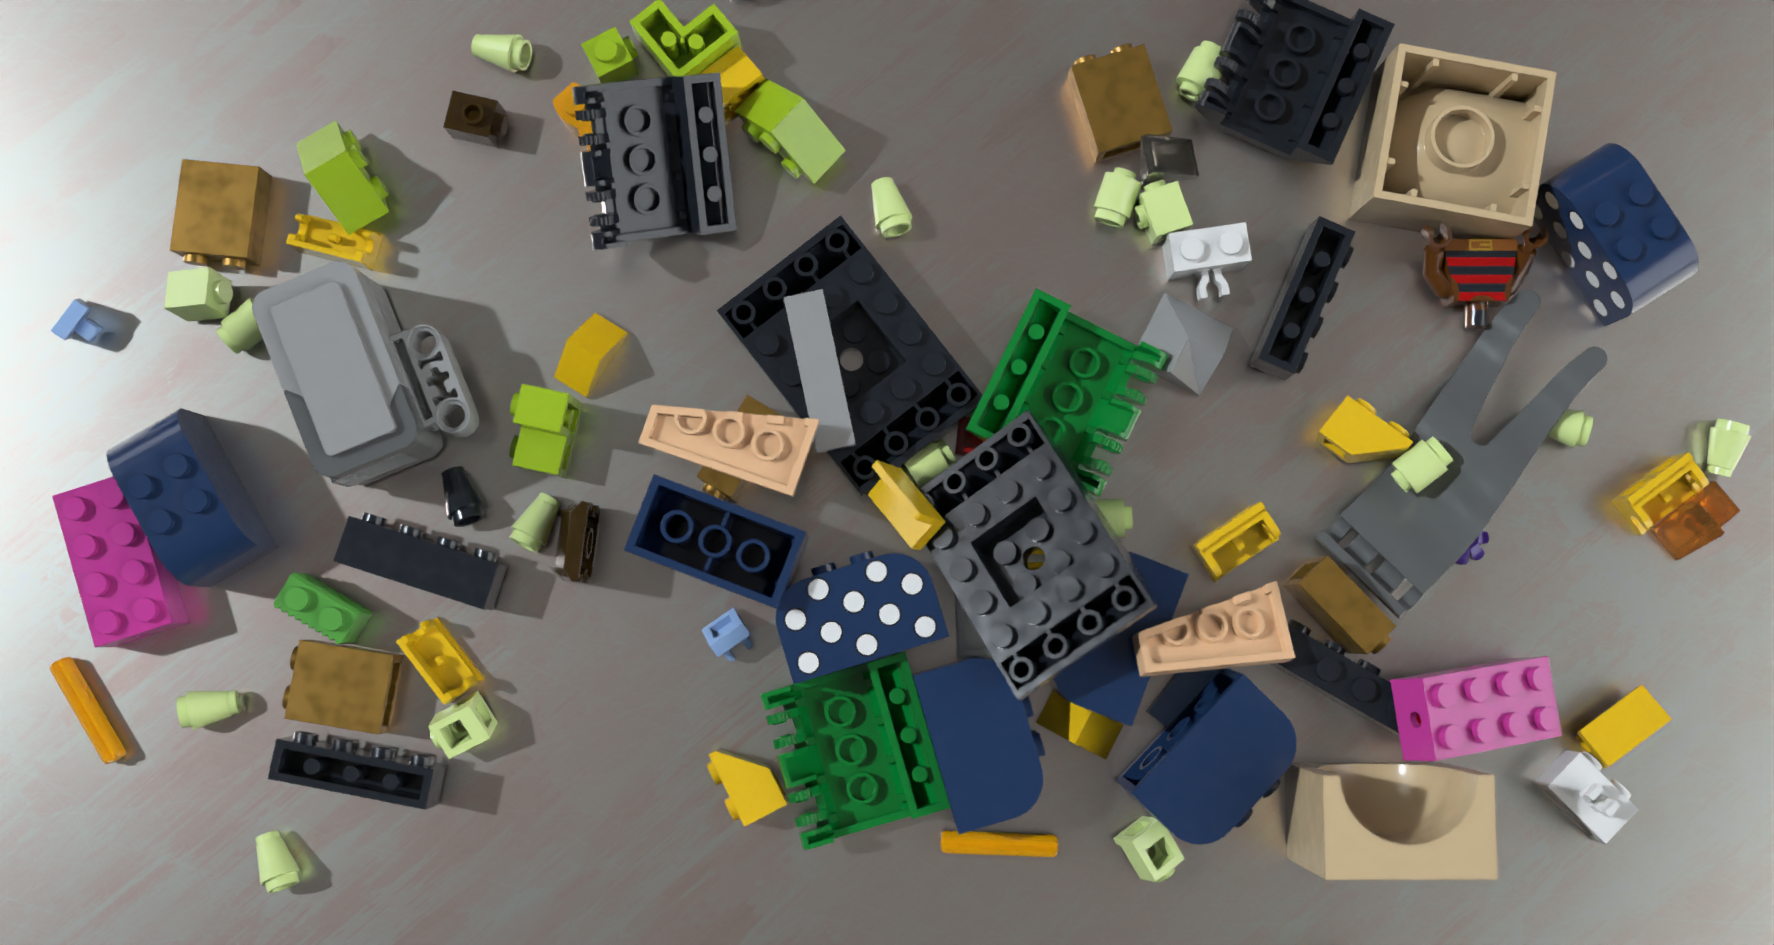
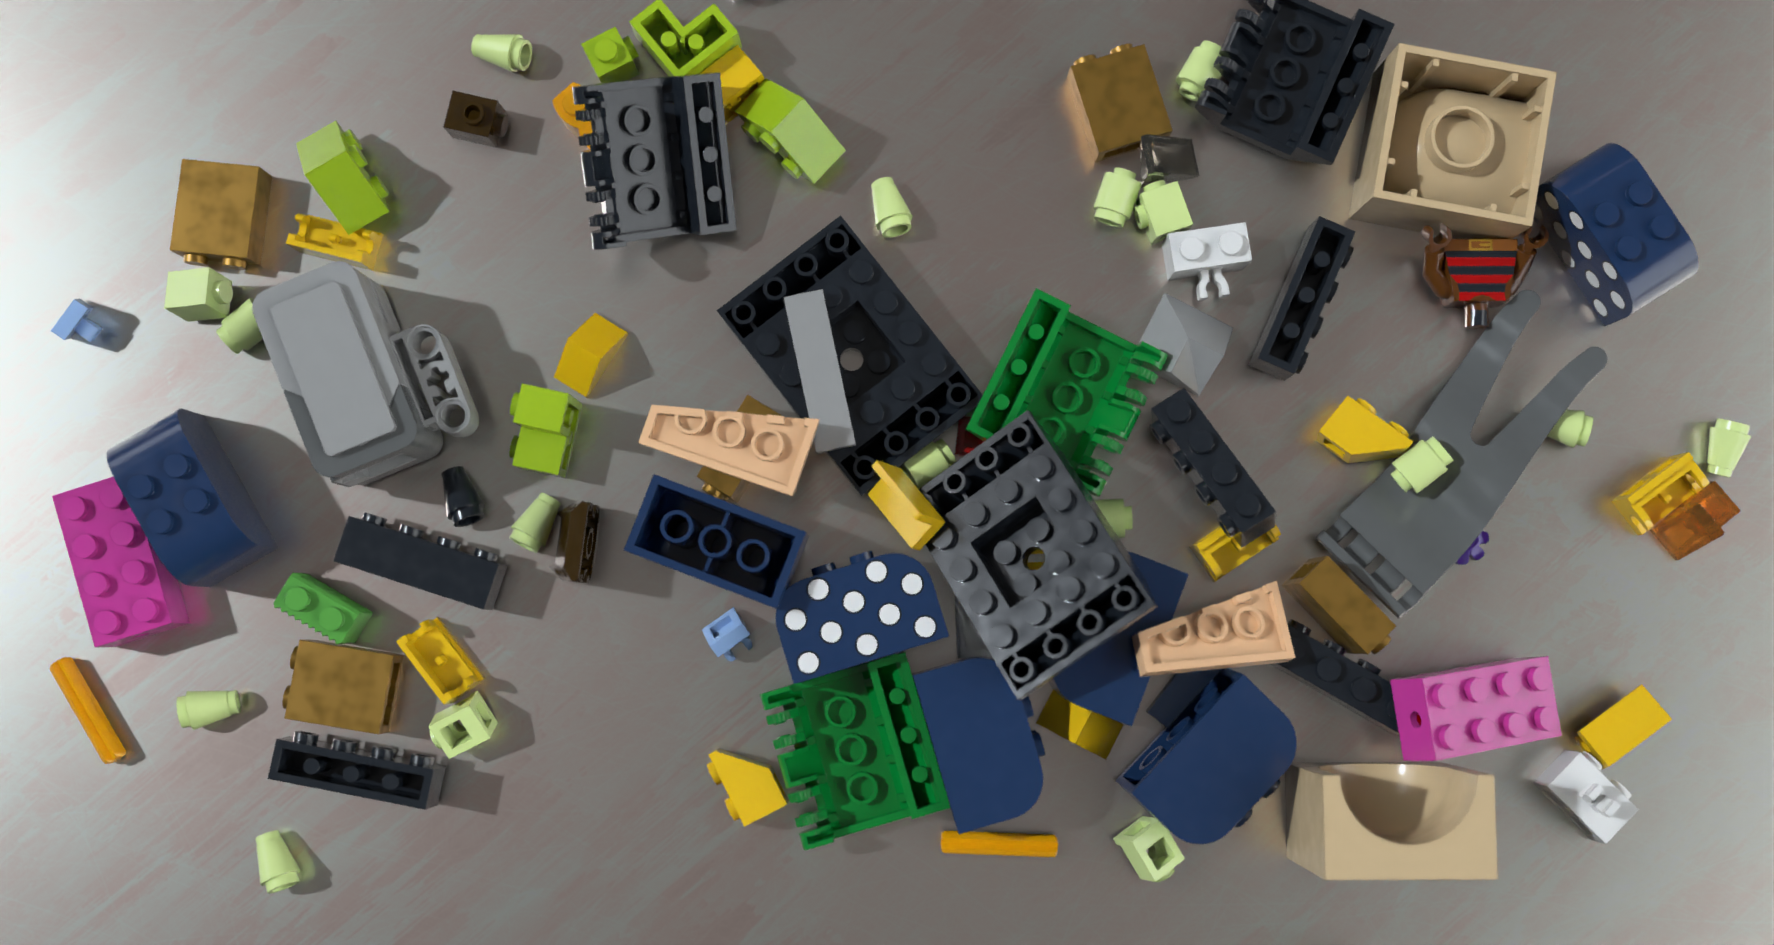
(1213, 468): none -> black brick

